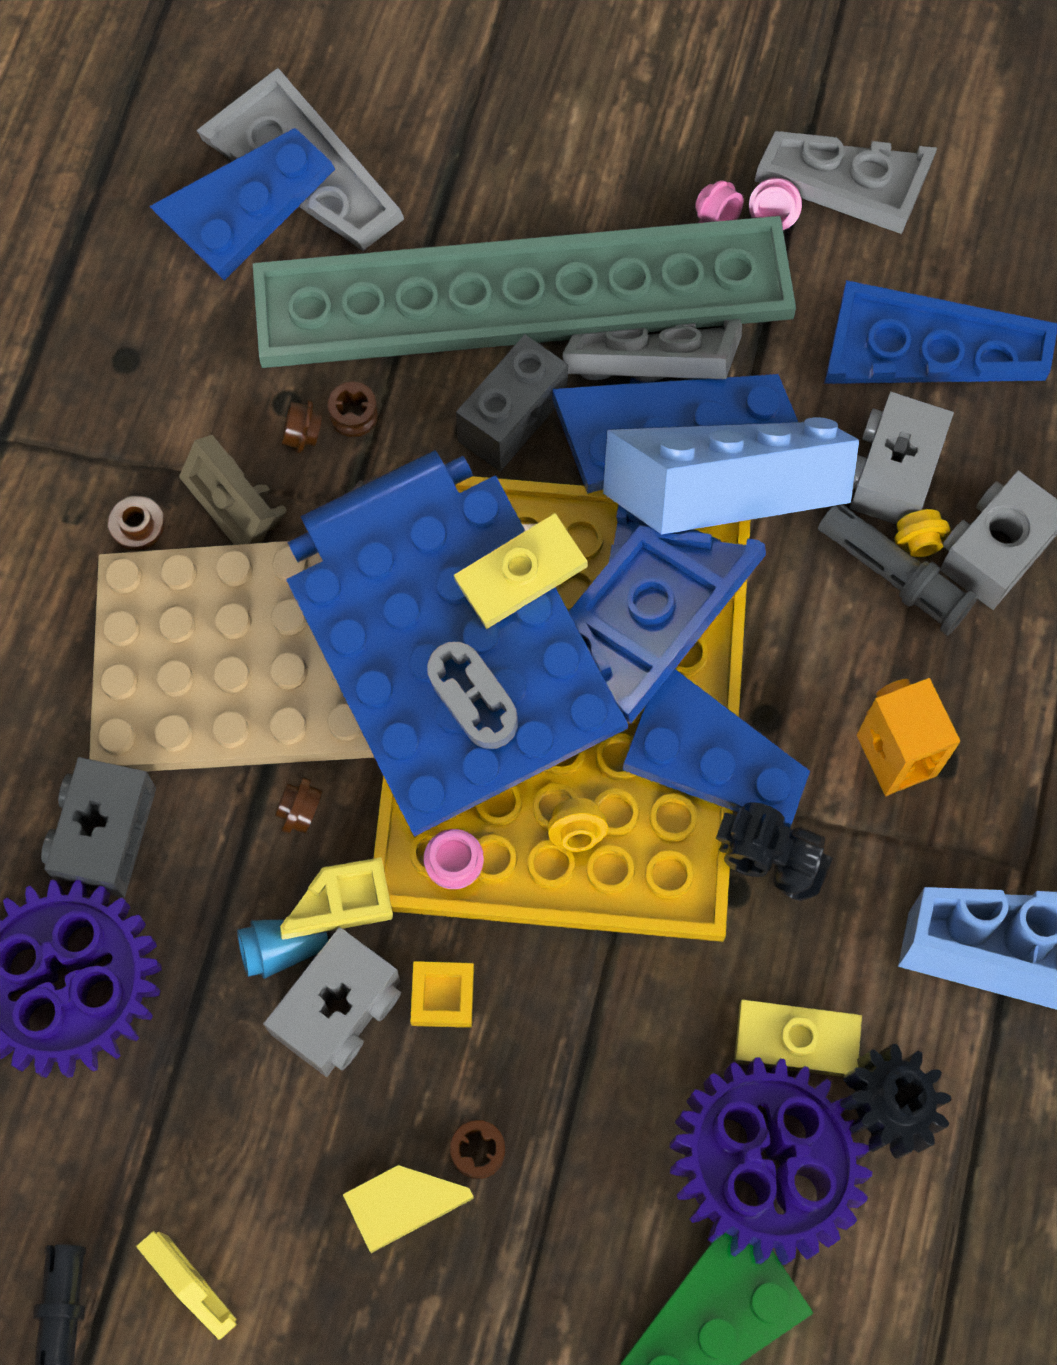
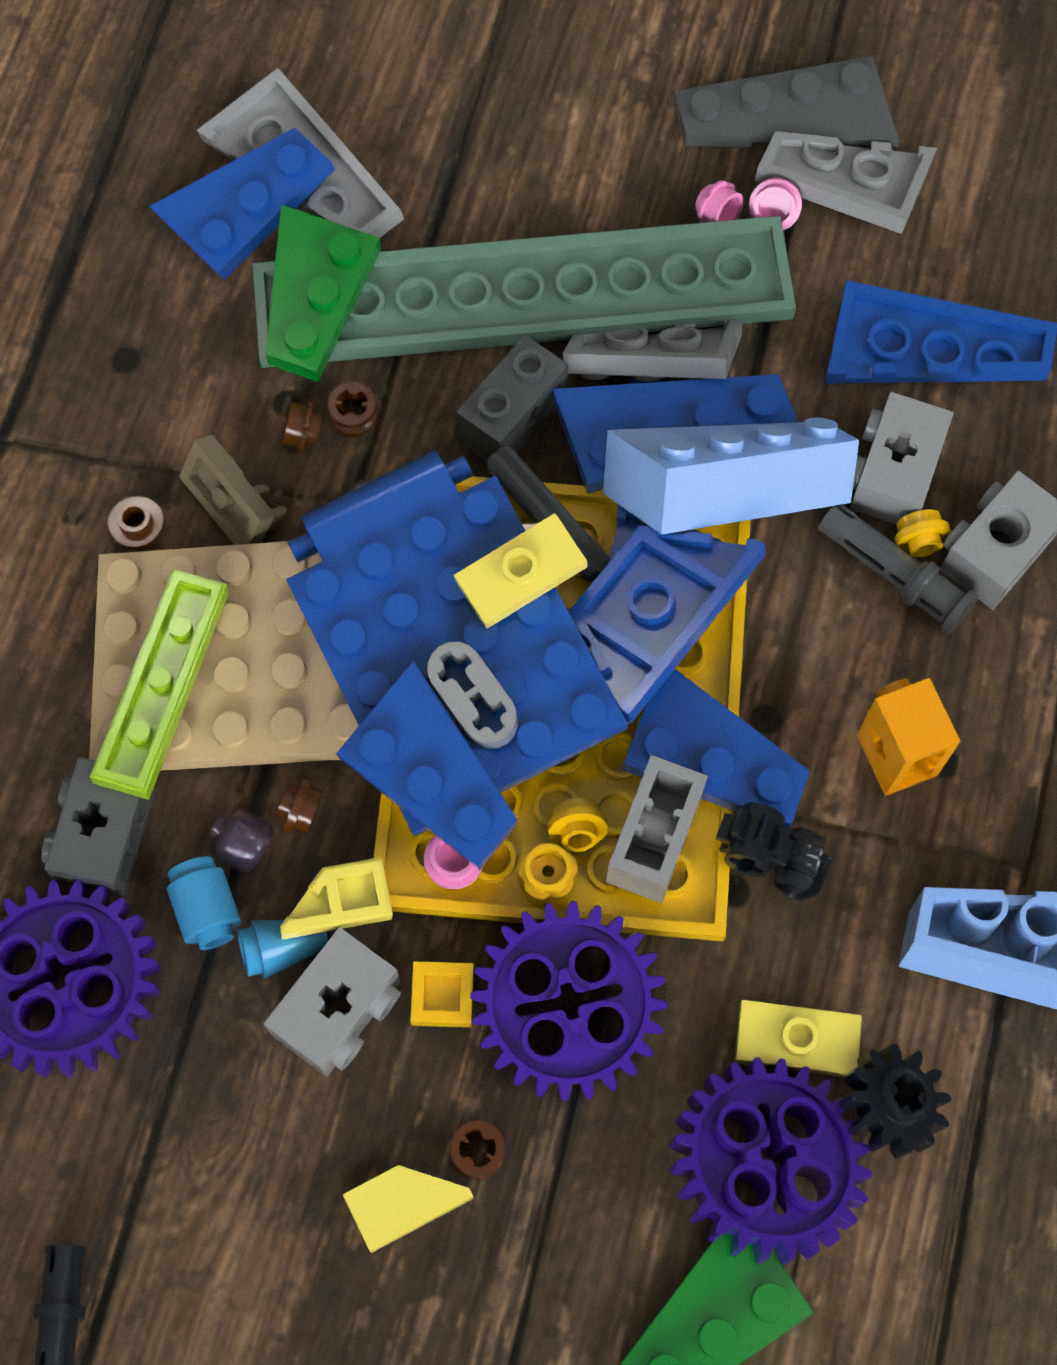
(160, 684): none -> lime tile
(187, 1283): light yellow tile -> none
(203, 903): none -> dark azure brick
(240, 839): none -> clear purple piece
(314, 289): none -> green wing
(429, 770): none -> blue wing
(540, 503): none -> dark grey axle
(553, 856): none -> yellow plate
(580, 1055): none -> dark purple gear
(656, 829): none -> light grey brick
(819, 100): none -> dark grey wing

